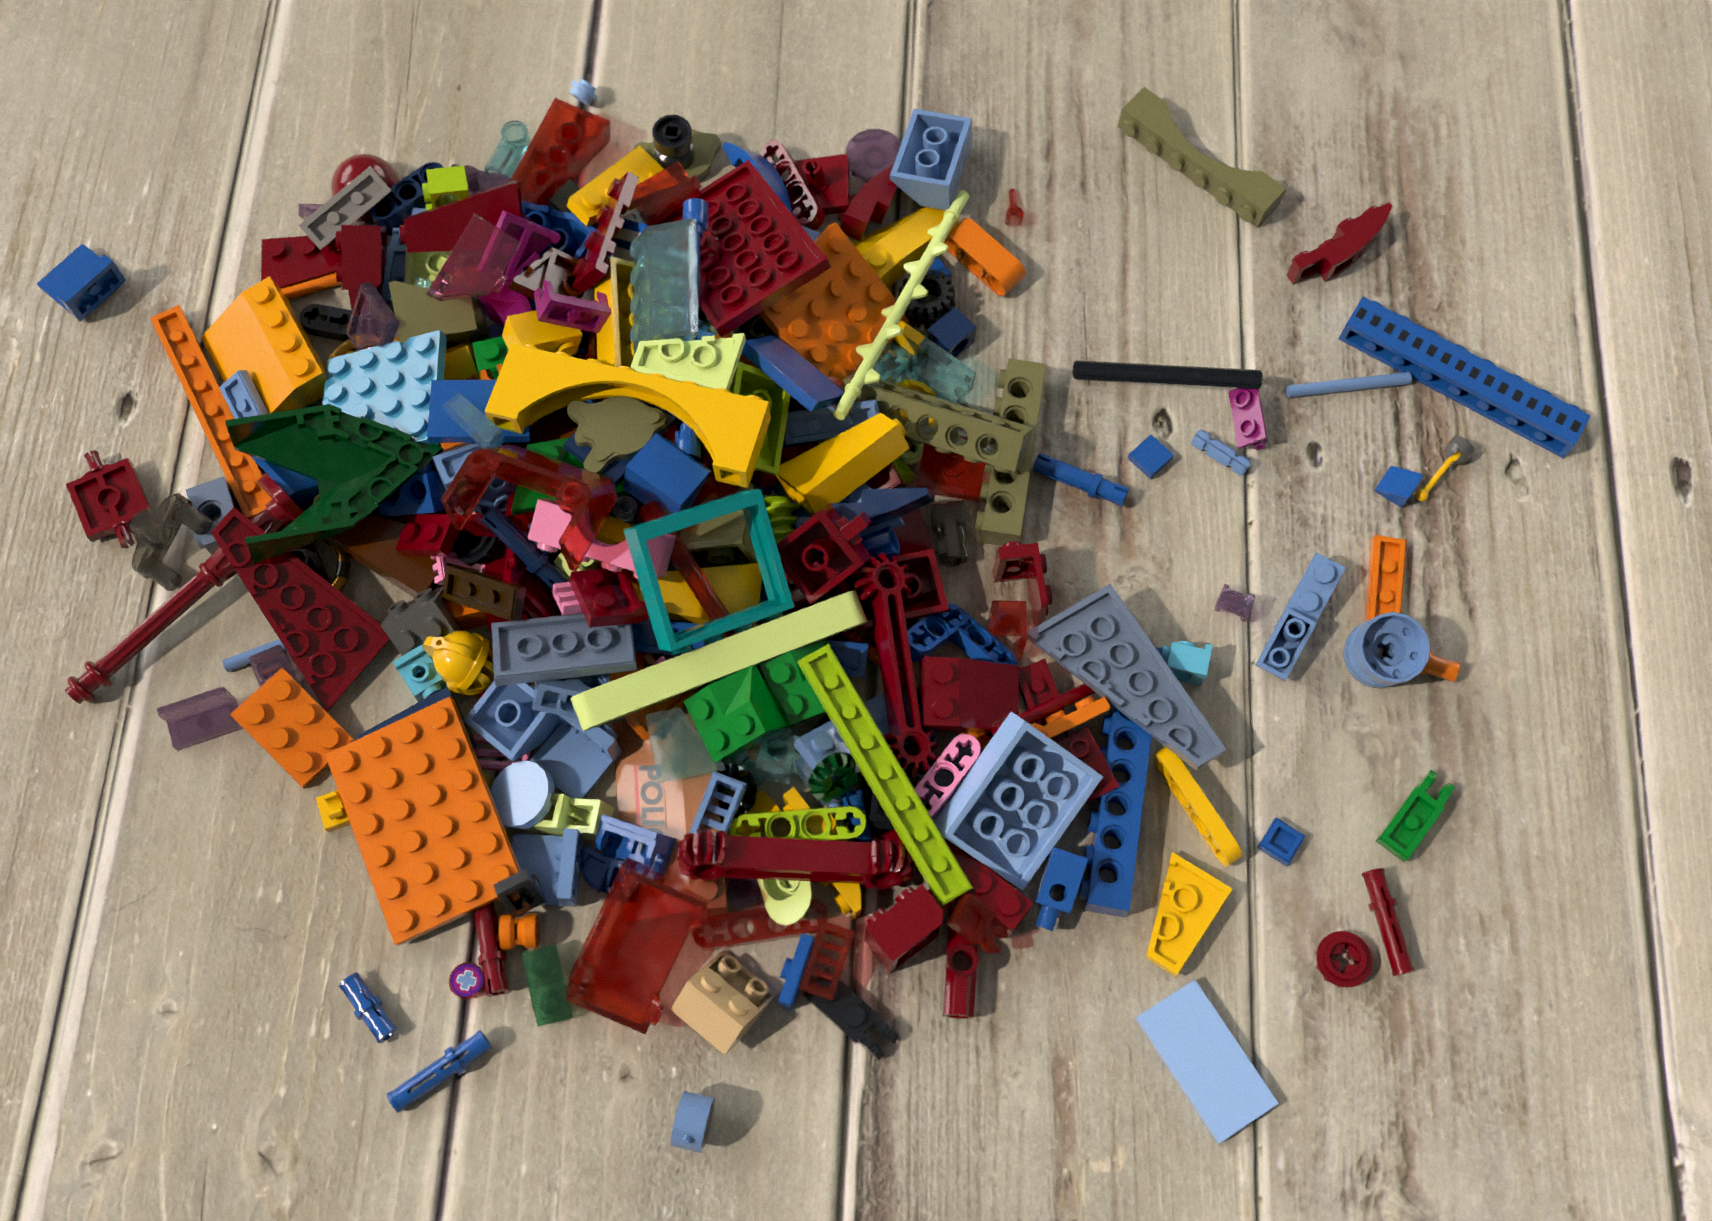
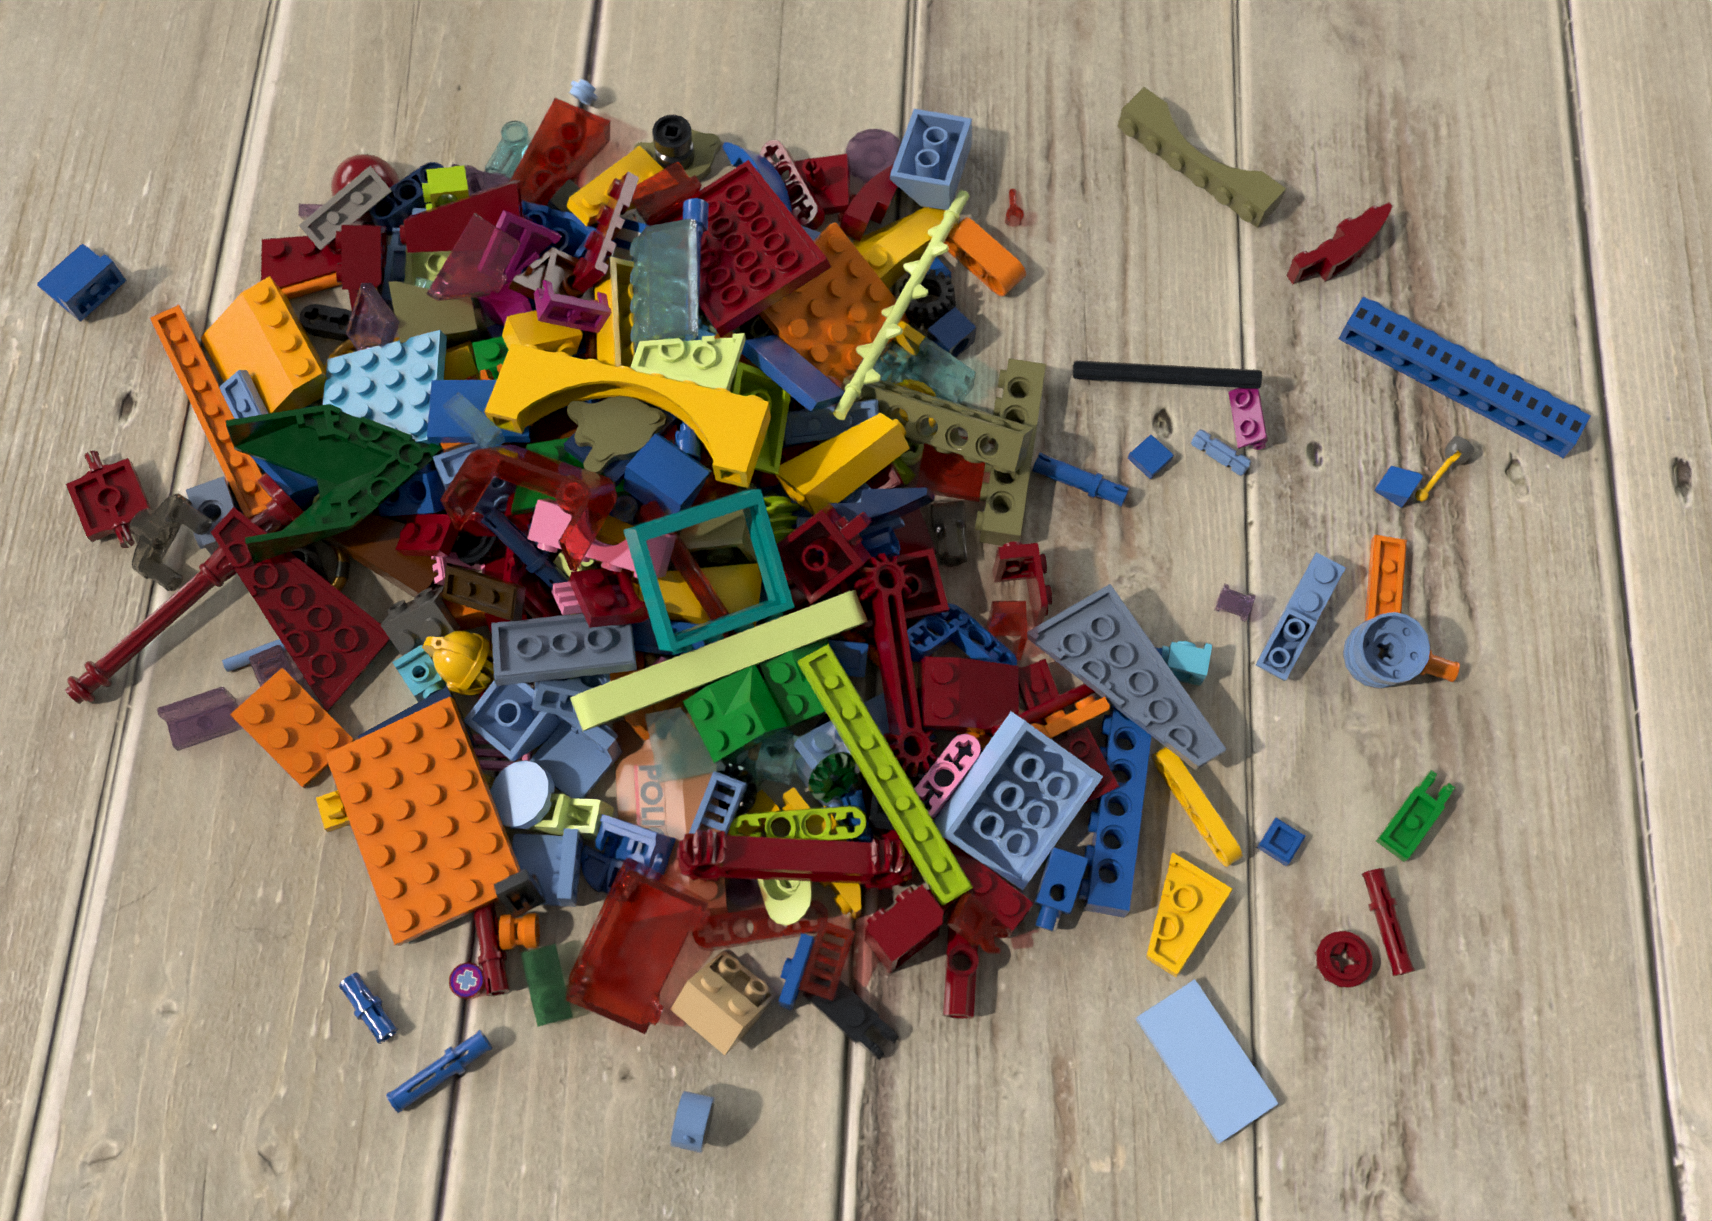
(1348, 384): medium blue bar -> none

